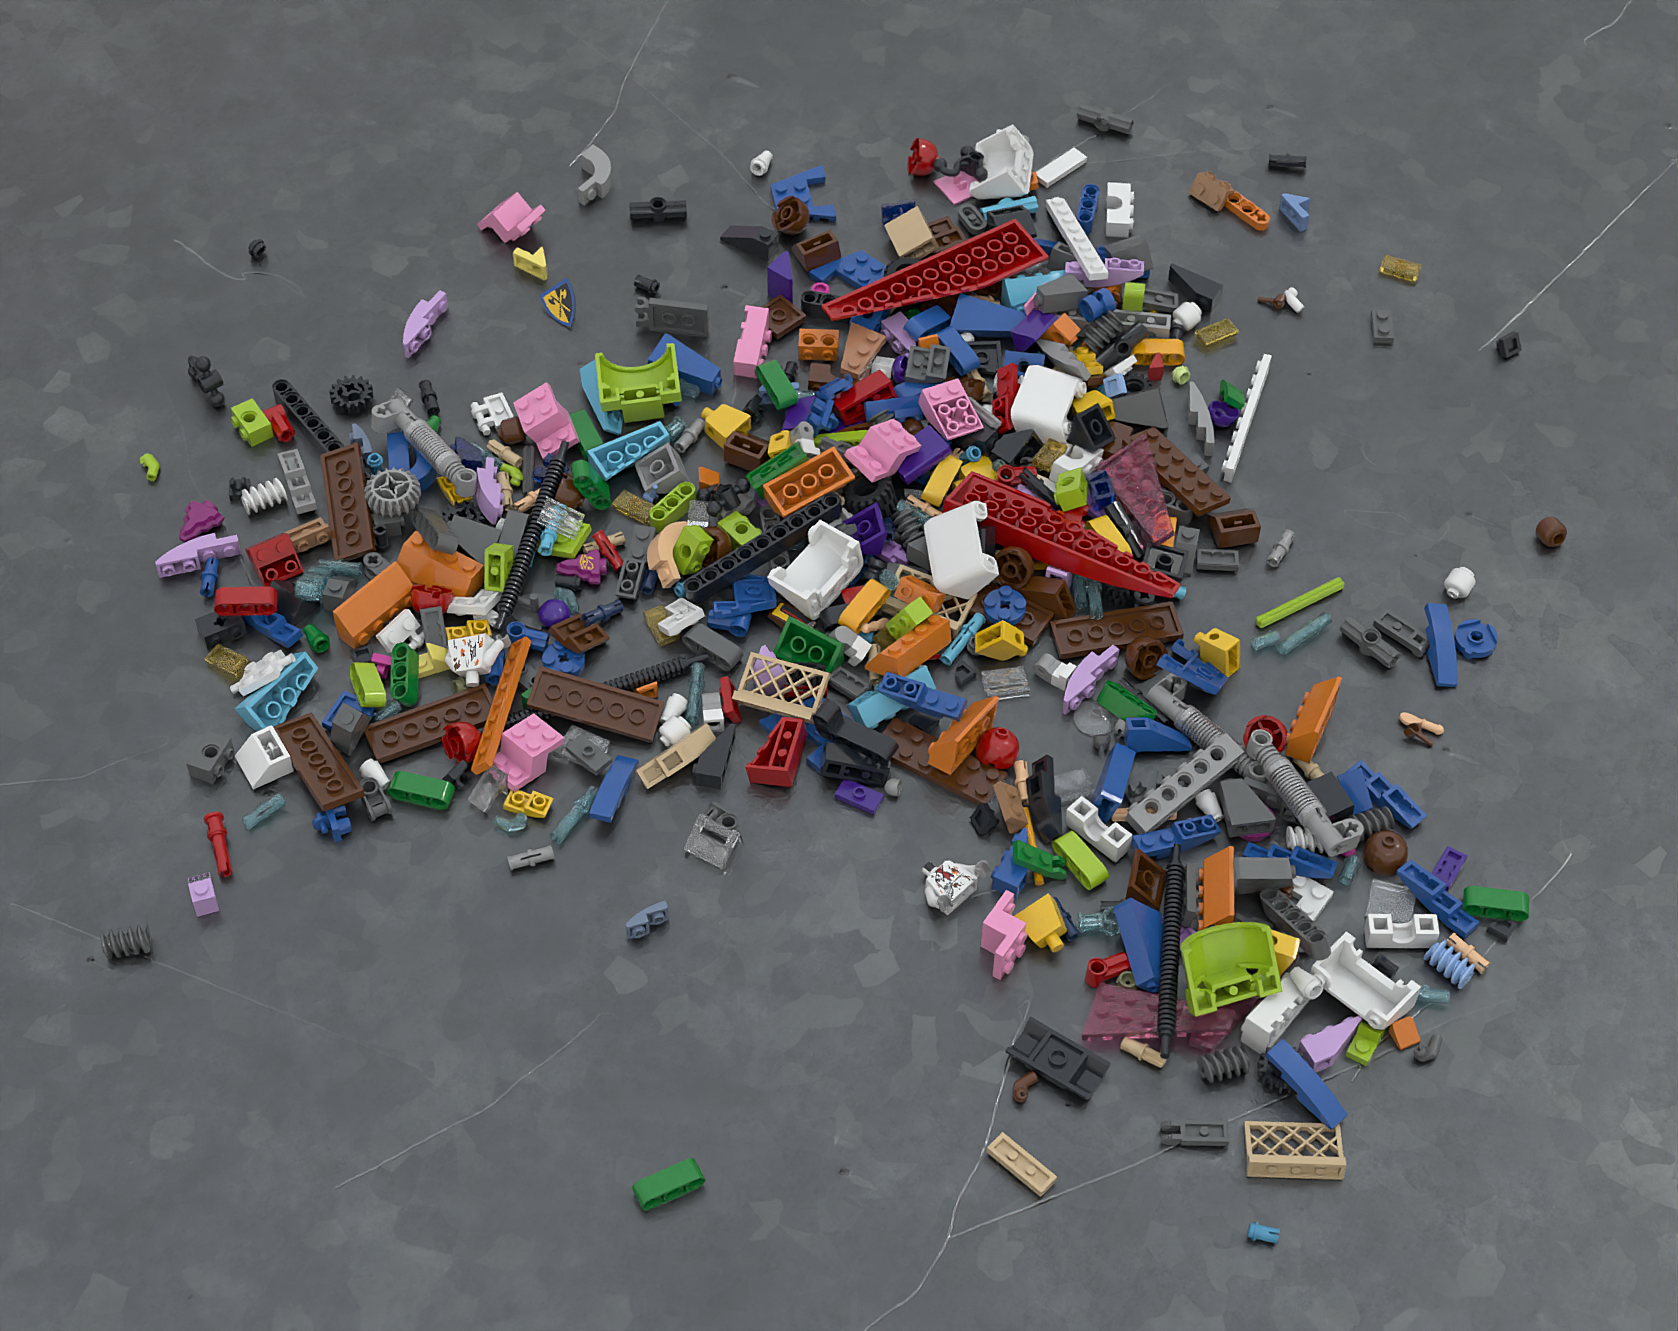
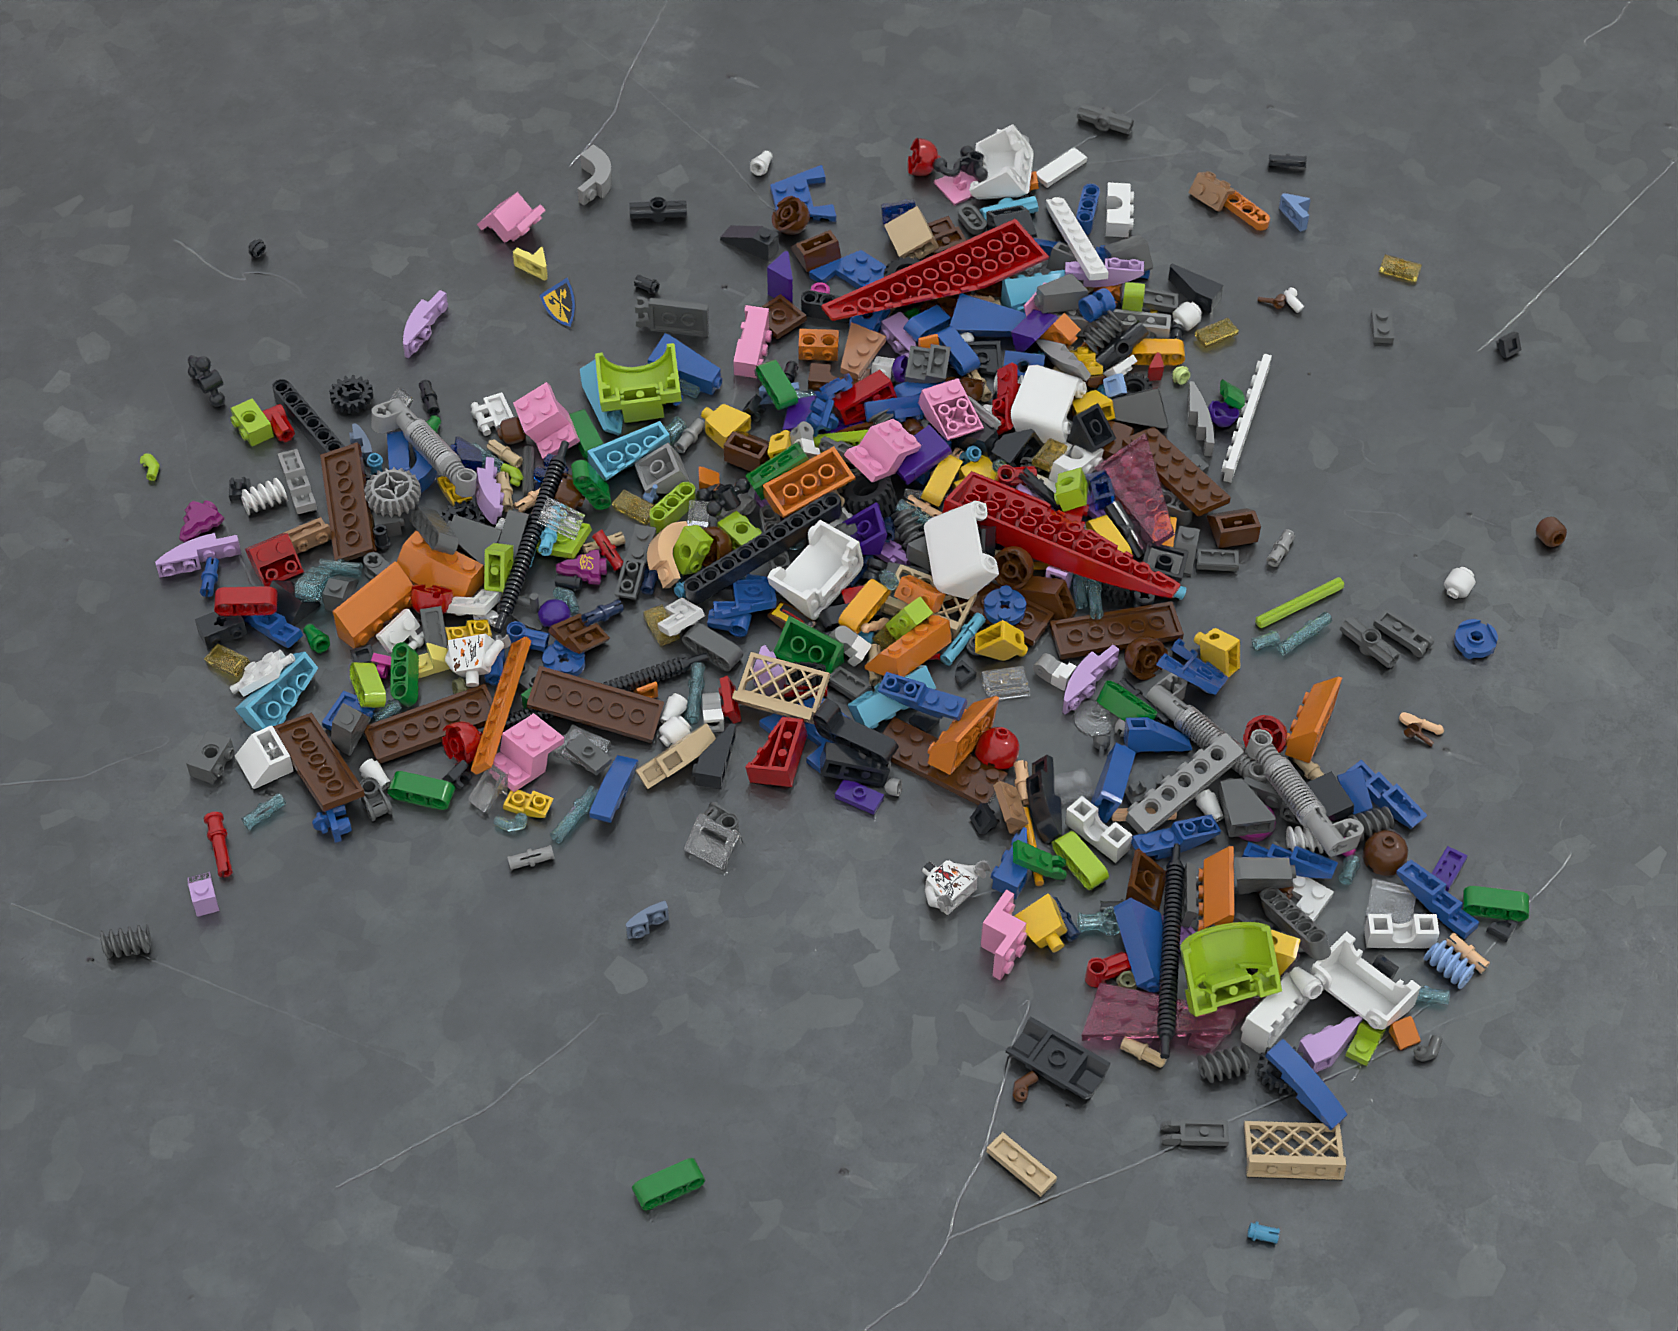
(1442, 645): blue slope -> none

